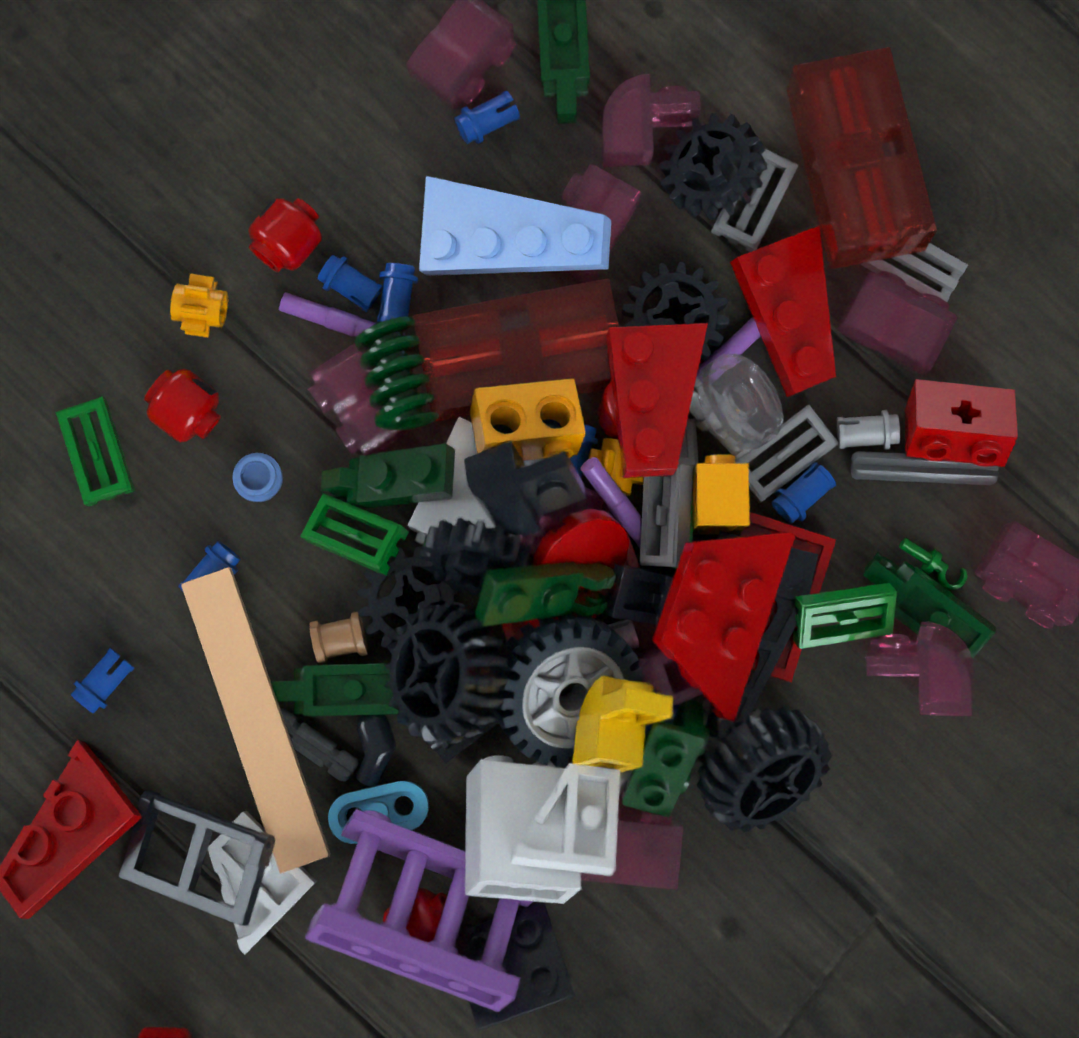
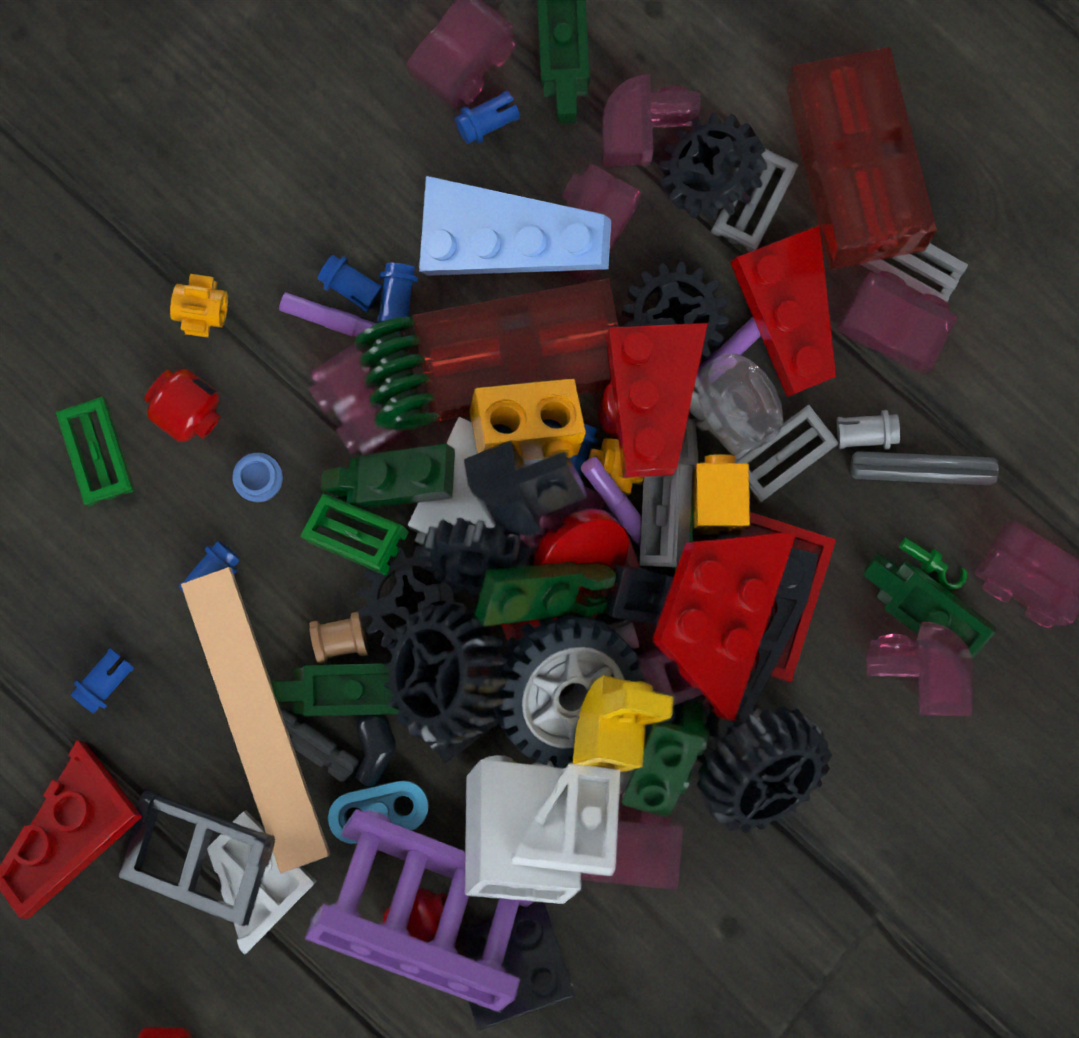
(285, 234): red head -> none
(803, 493): blue pin -> none
(846, 608): green tile -> none
(960, 423): red brick -> none

